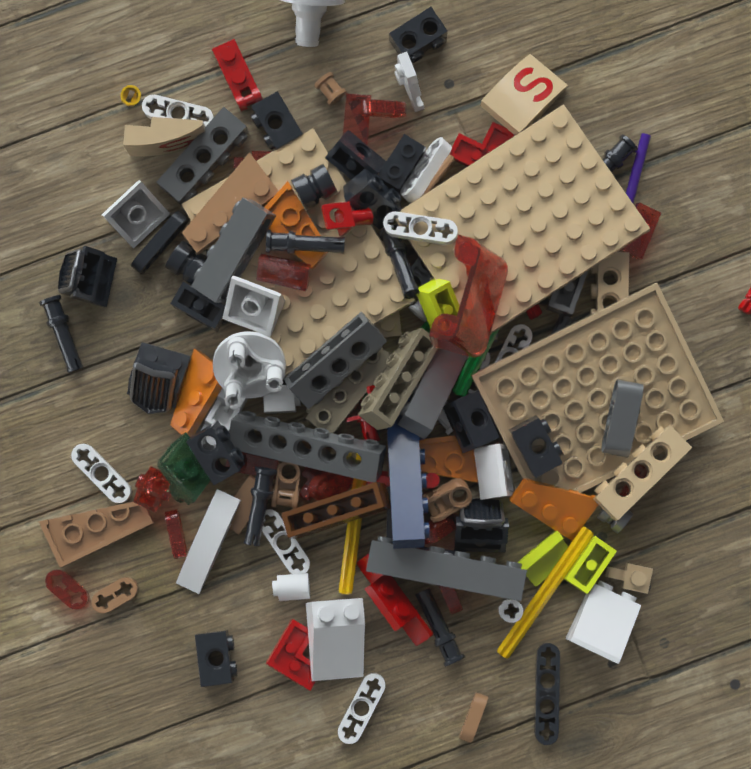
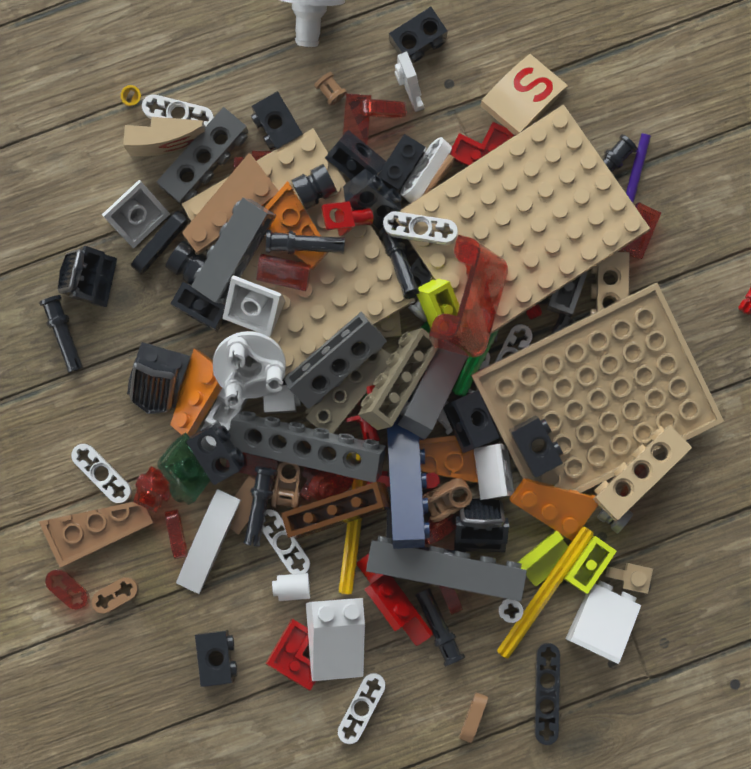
(237, 74): red plate -> none
(622, 418): dark grey beam -> none

